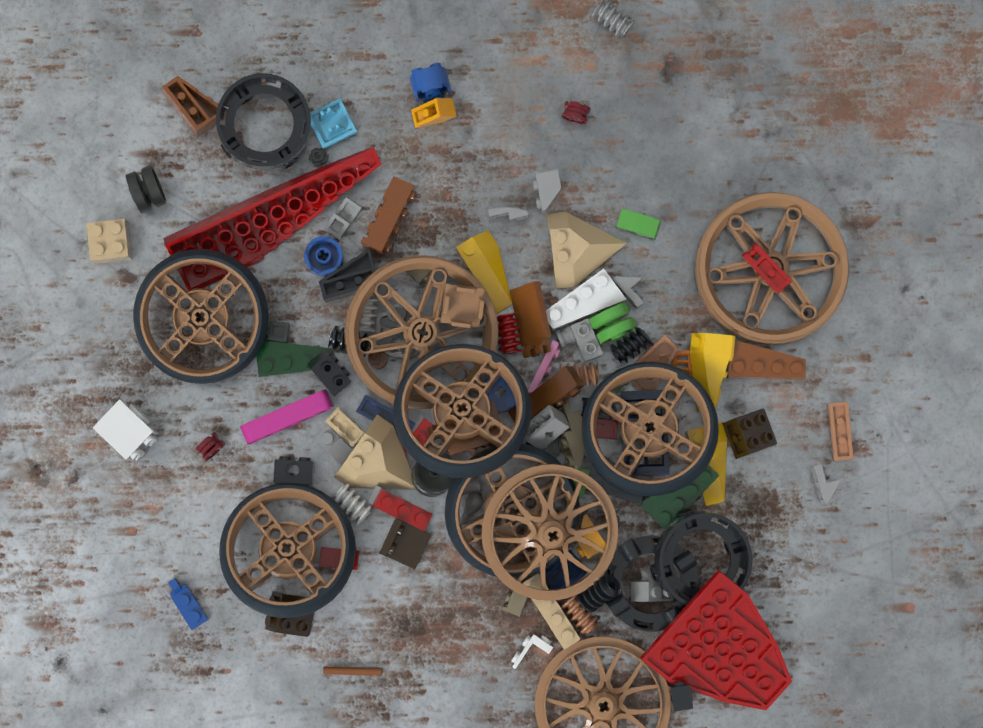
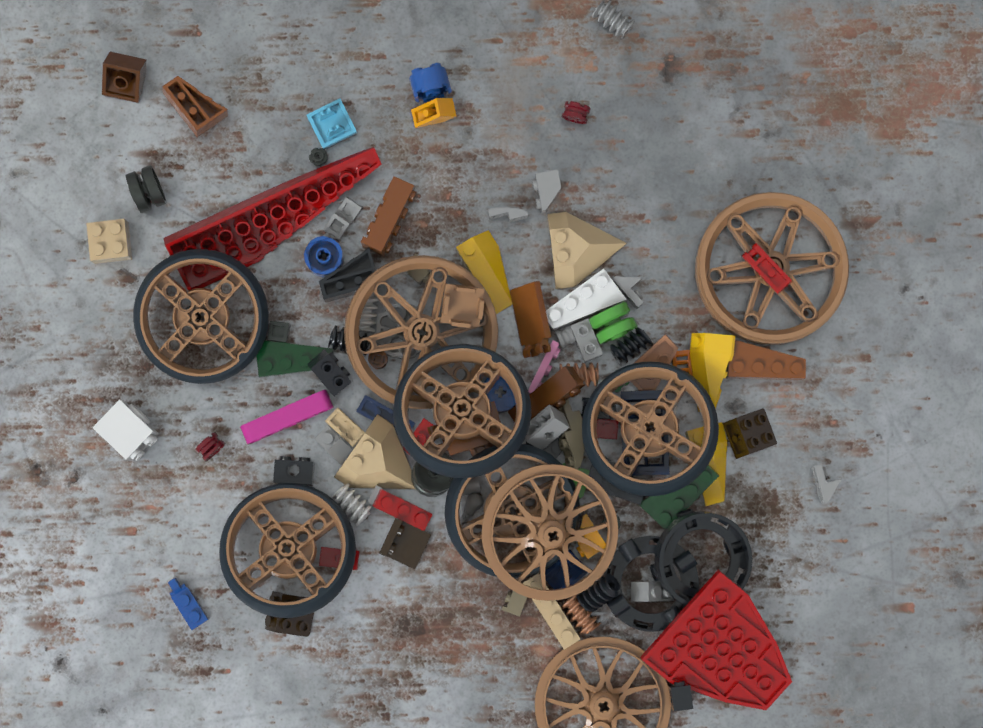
(123, 76): none -> reddish brown slope
(241, 93): black piece -> none
(352, 671): dark orange bar -> none
(508, 334): red piece -> none
(543, 643): white bracket -> none
(638, 223): bright green slope -> none
(840, 431): nougat plate -> none

